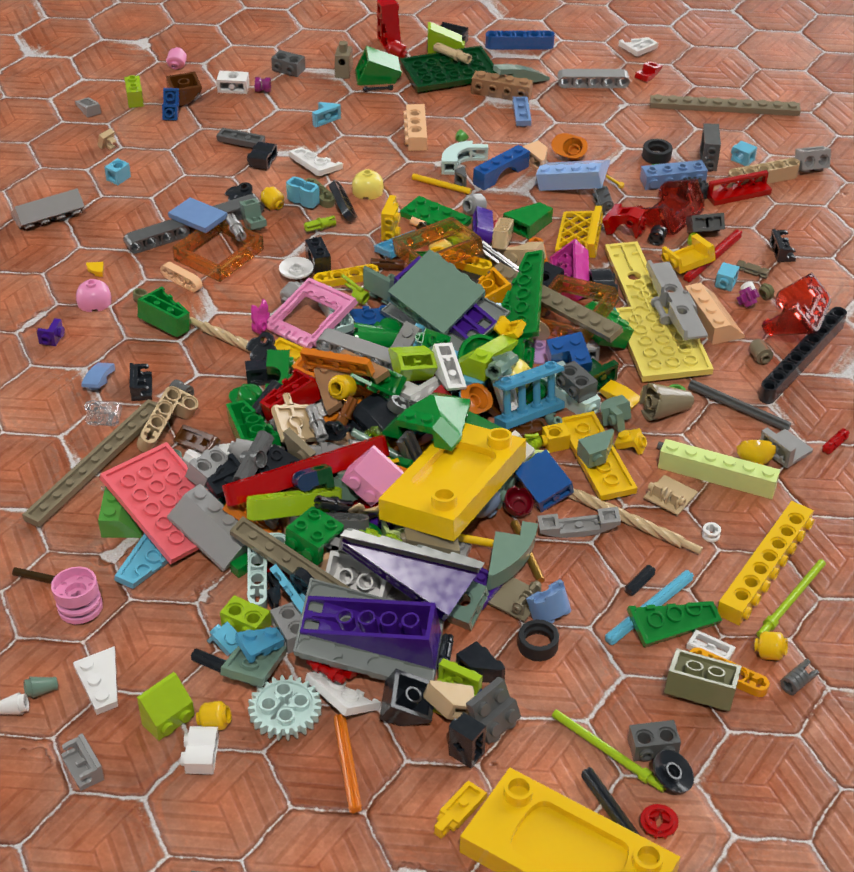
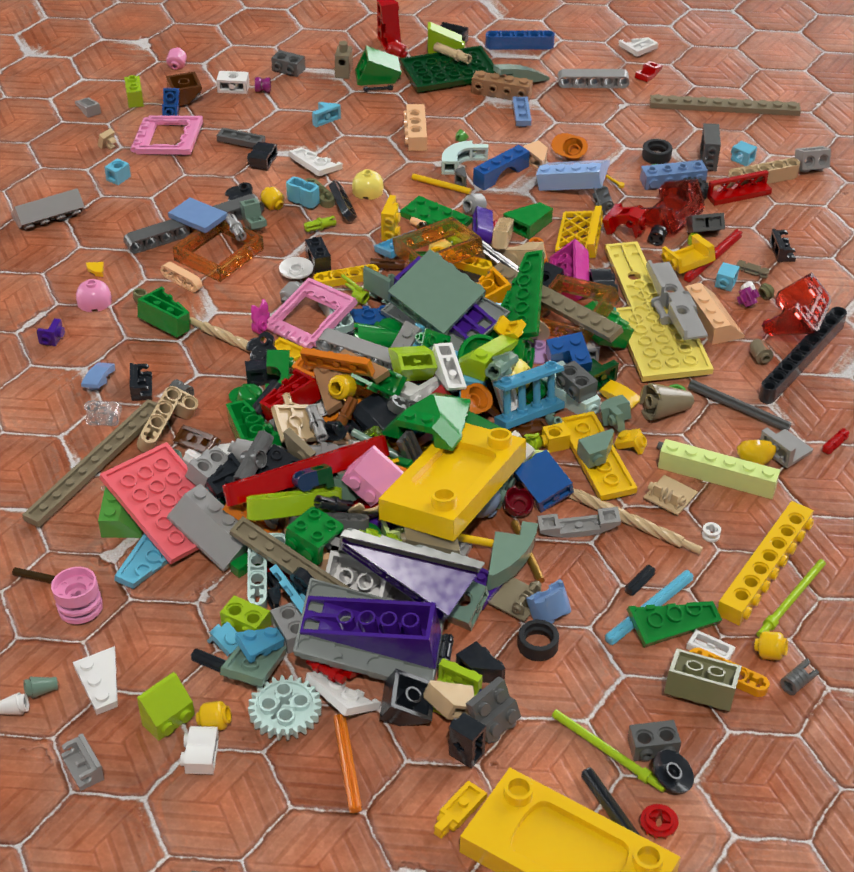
(148, 127): none -> bright pink hinge

